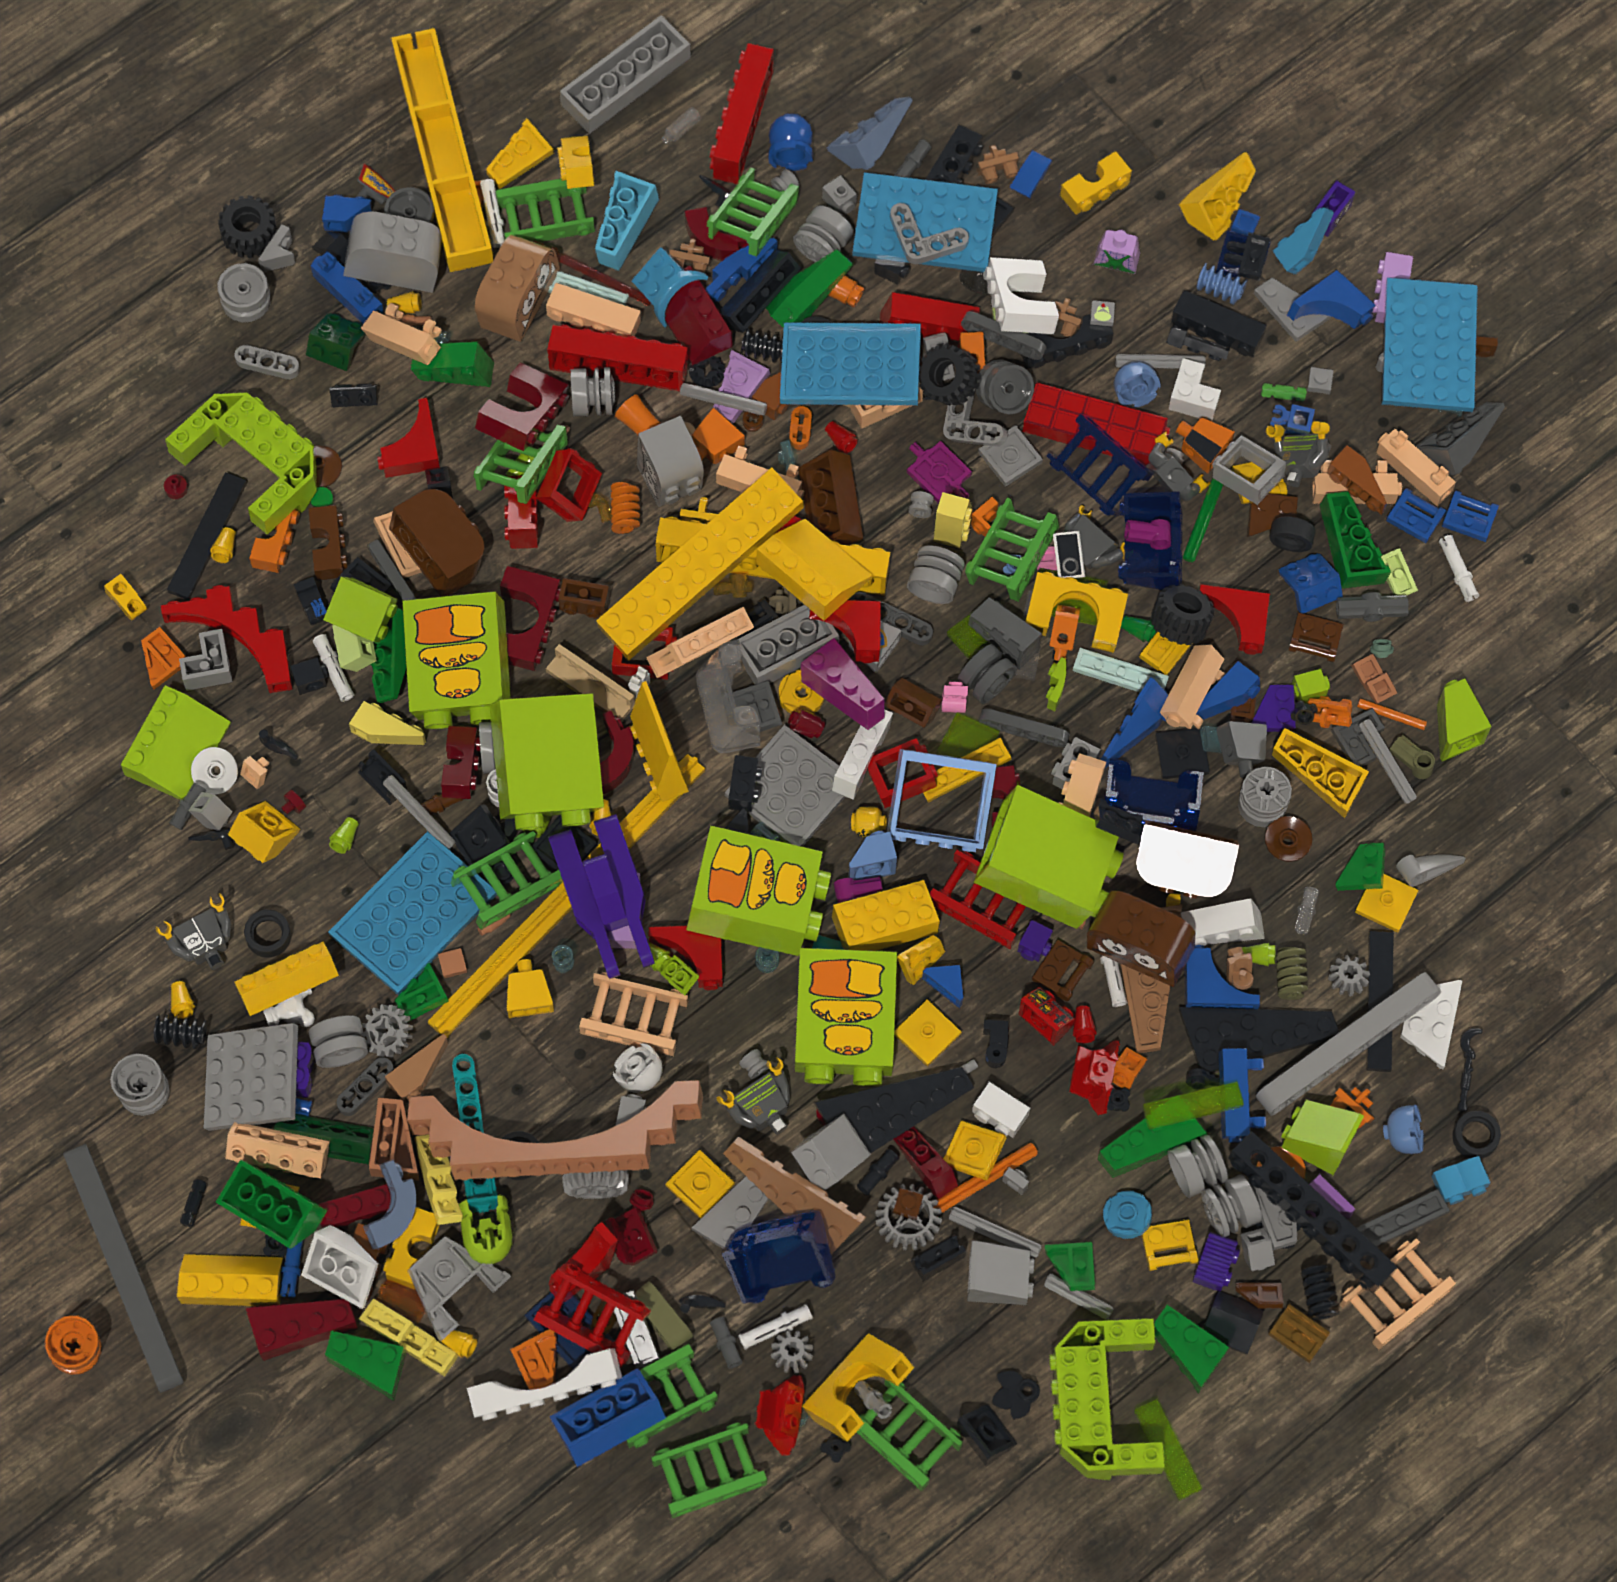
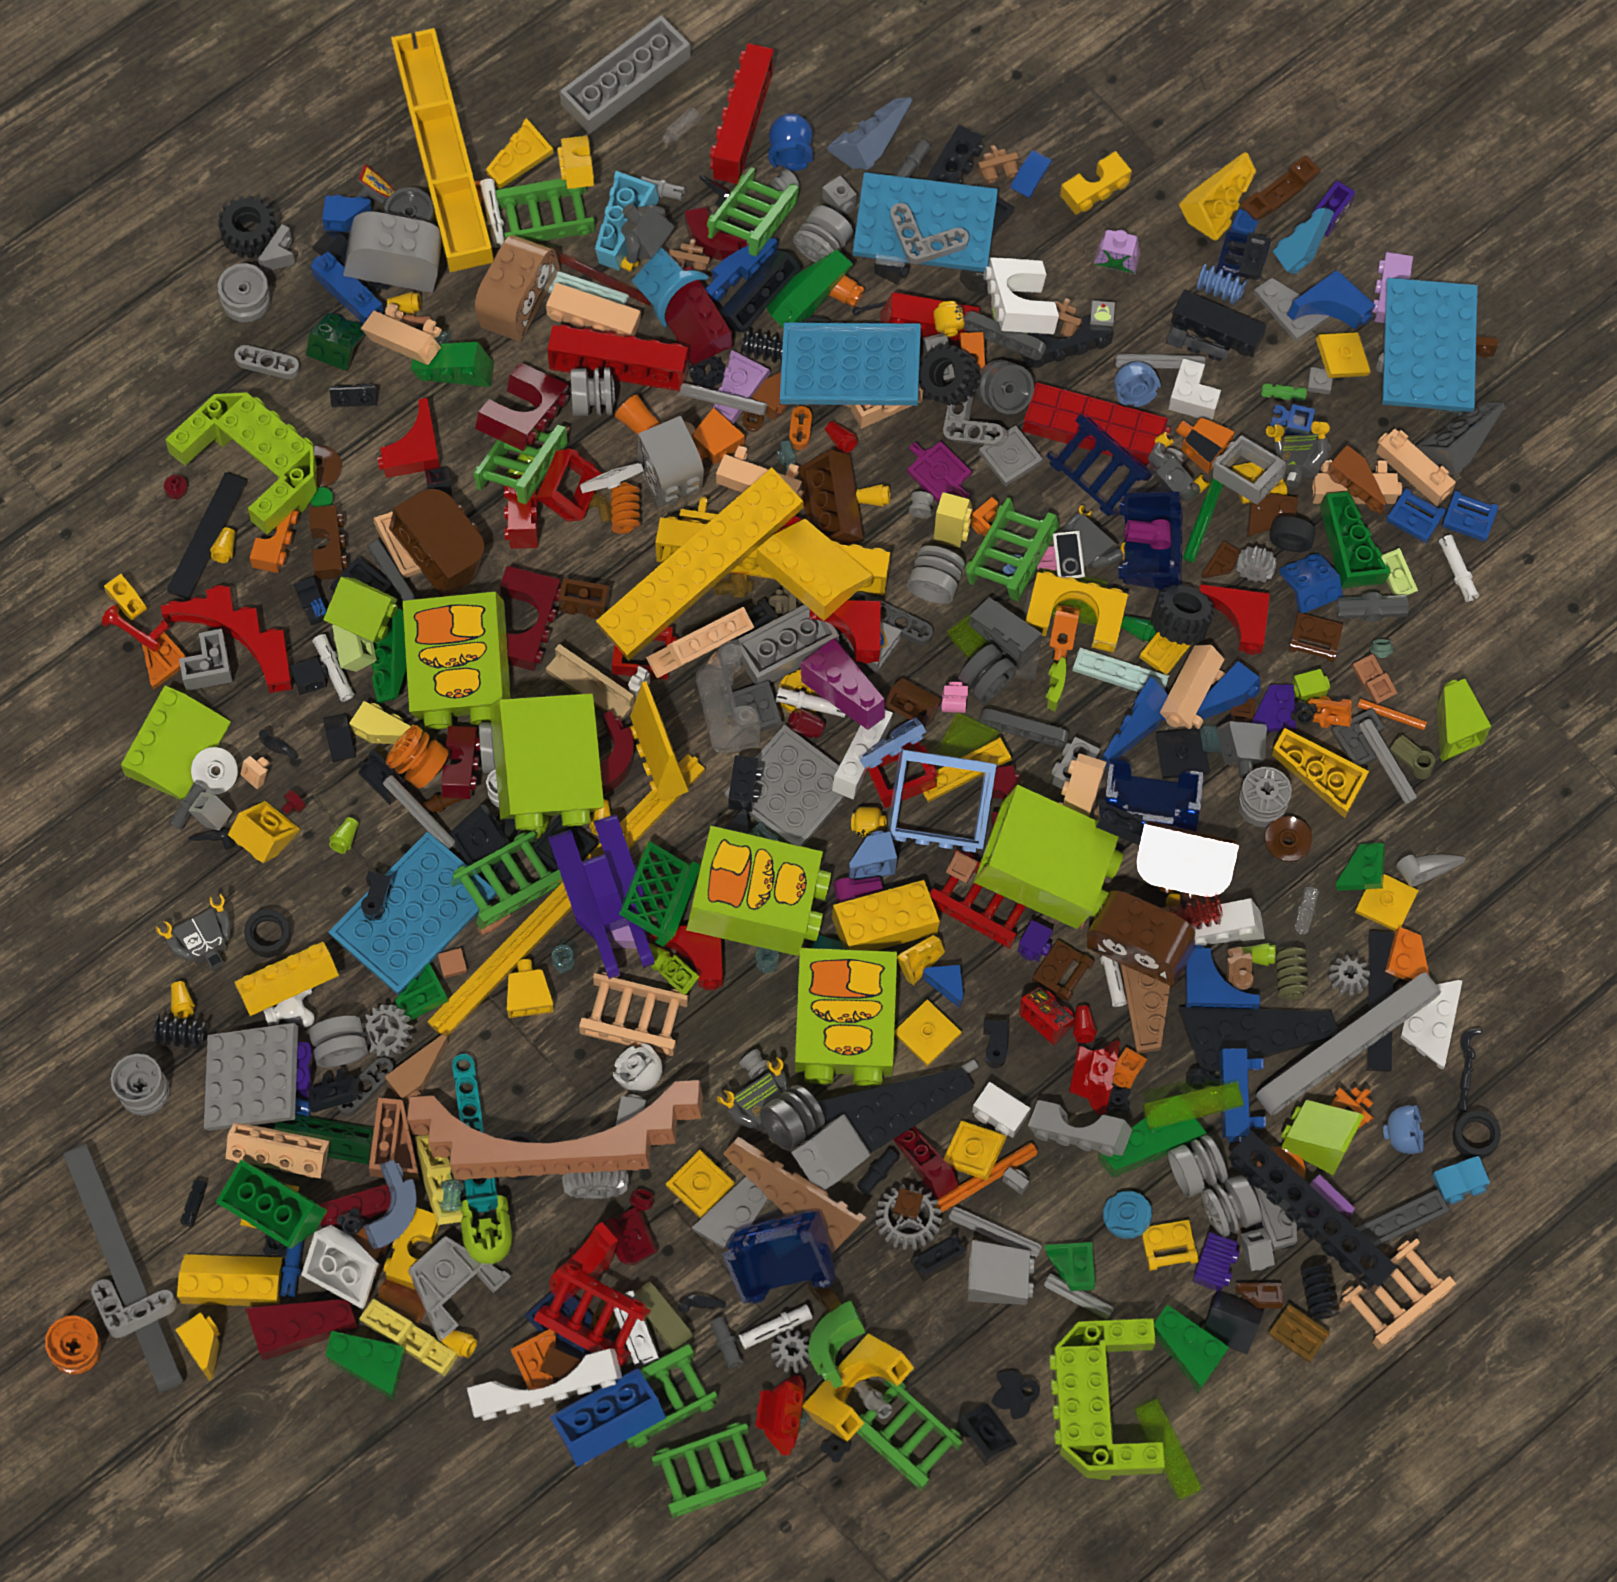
(112, 616): none -> red piece
(127, 1315): none -> light grey beam
(201, 1341): none -> yellow slope
(333, 1093): none -> black hinge
(339, 737): none -> black slope
(355, 1226): none -> black plate
(378, 894): none -> black leg
(417, 756): none -> orange wheel
(451, 1195): none -> clear light blue bush
(558, 1363): none -> reddish brown tile
(611, 478): none -> white plate
(643, 233): none -> dark grey torso
(666, 189): none -> light grey pin
(674, 900): none -> green fence
(792, 1117): none -> flat silver wheel
(807, 701): none -> white pin
(825, 1297): none -> dark brown beam
(830, 1336): none -> bright green arch
(856, 310): none -> black hinge
(874, 495): none -> yellow cone
(907, 732): none -> medium blue plate
(949, 318): none -> yellow head
(962, 867): none -> nougat tile
(1106, 1135): none -> light grey arch
(1201, 913): none -> clear red piece
(1222, 562): none -> reddish brown tile
(1256, 564): none -> light grey gear
(1282, 190): none -> reddish brown slope
(1343, 355): none -> yellow plate
(1407, 955): none -> orange wing

